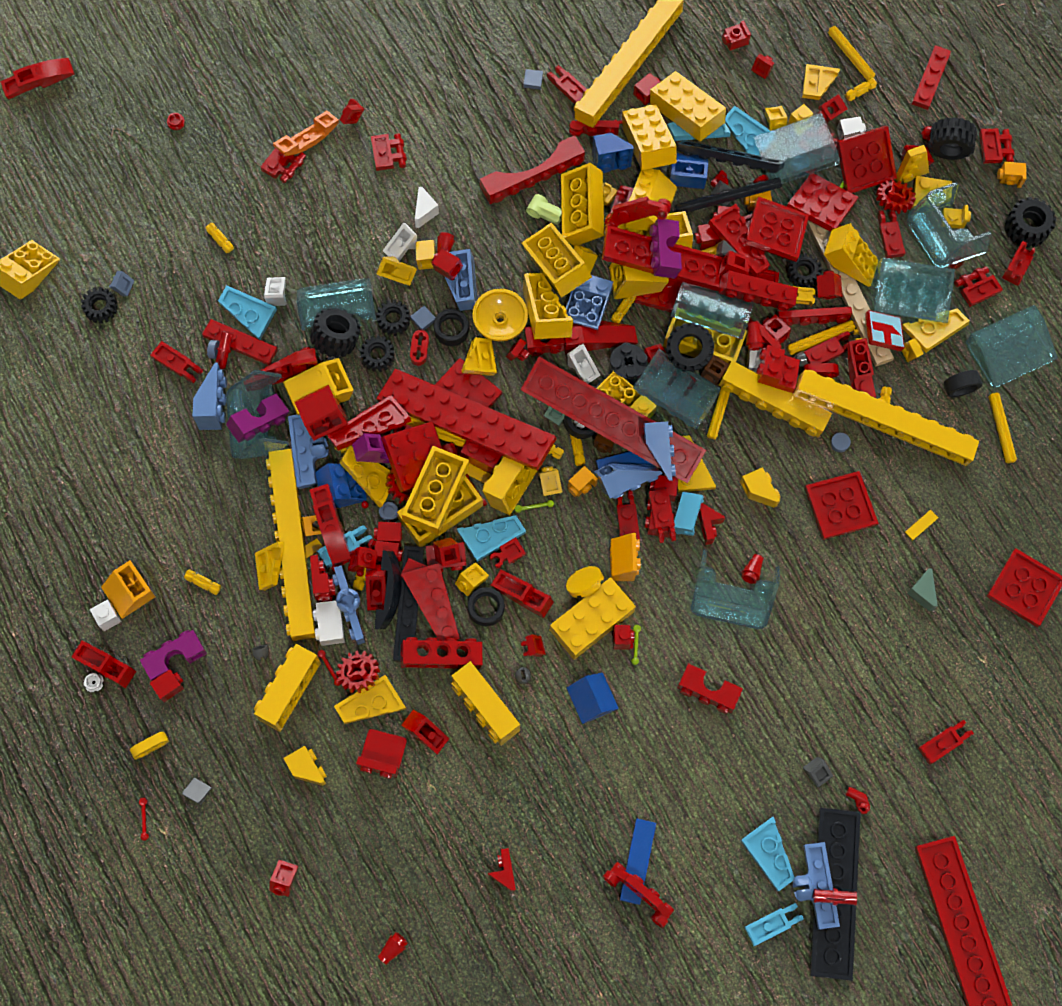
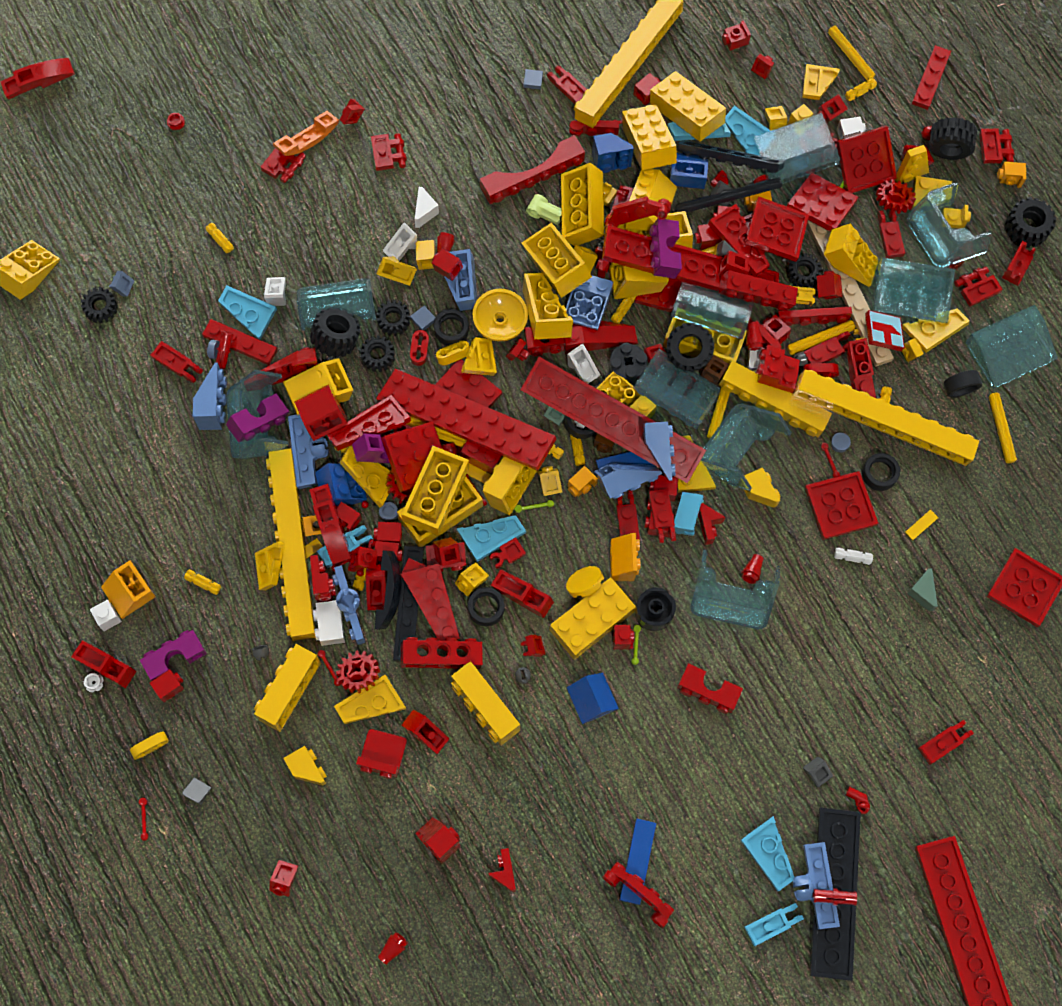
(348, 517): none -> red brick
(439, 839): none -> red wedge
(452, 353): none -> yellow beam
(602, 265): none -> red bracket
(664, 604): none -> black brick
(735, 437): none -> clear light blue windscreen
(824, 447): none -> red hinge
(854, 556): none -> white axle
(886, 459): none -> black tyre

